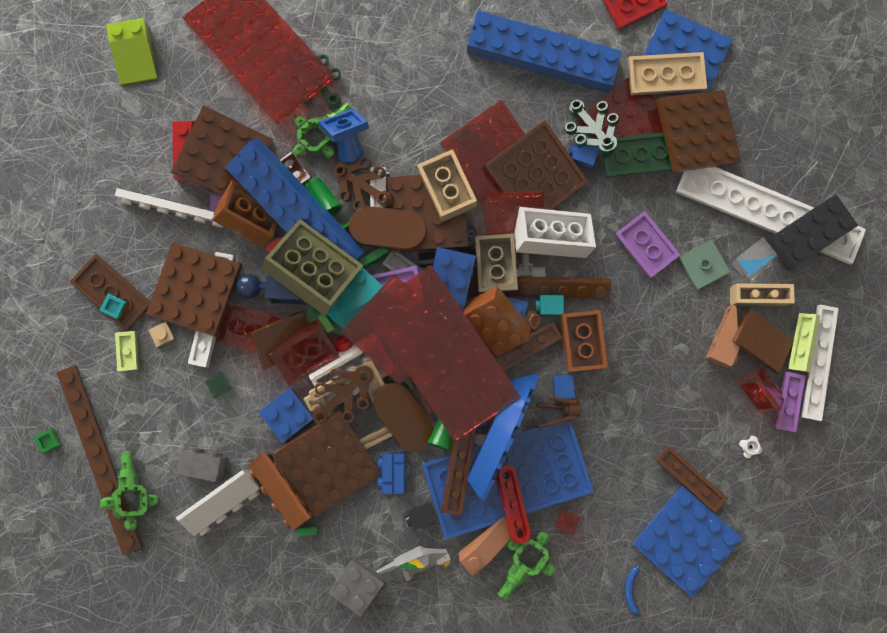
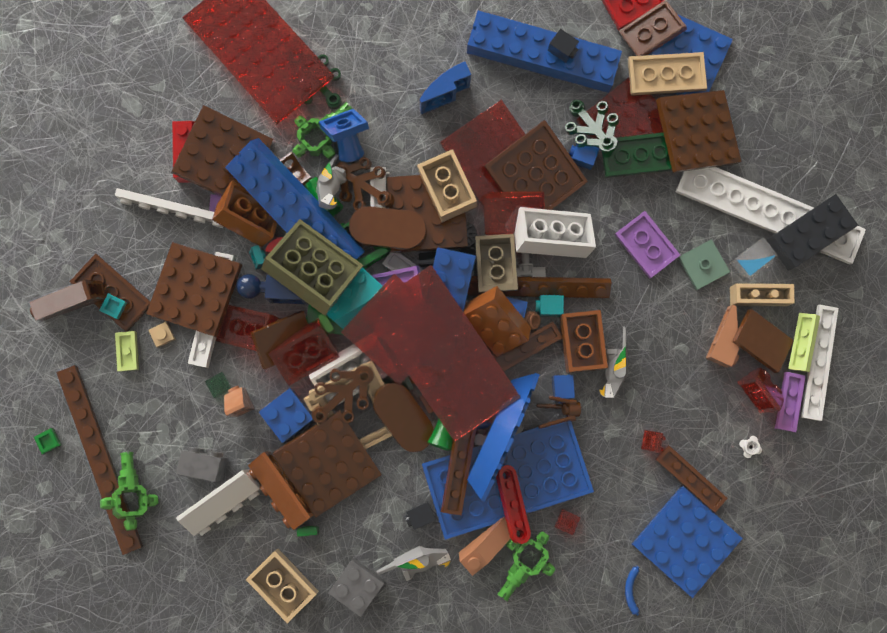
(67, 299): none -> slope
(132, 51): lime slope -> none
(237, 402): none -> nougat slope
(257, 256): none -> teal plate
(282, 585): none -> tan brick
(329, 184): none -> light grey animal
(343, 343): red plate -> none
(393, 473): blue brick -> none
(445, 87): none -> blue slope
(563, 46): none -> black brick
(617, 369): none -> light grey animal
(652, 29): none -> reddish brown tile
(652, 441): none -> clear red tile

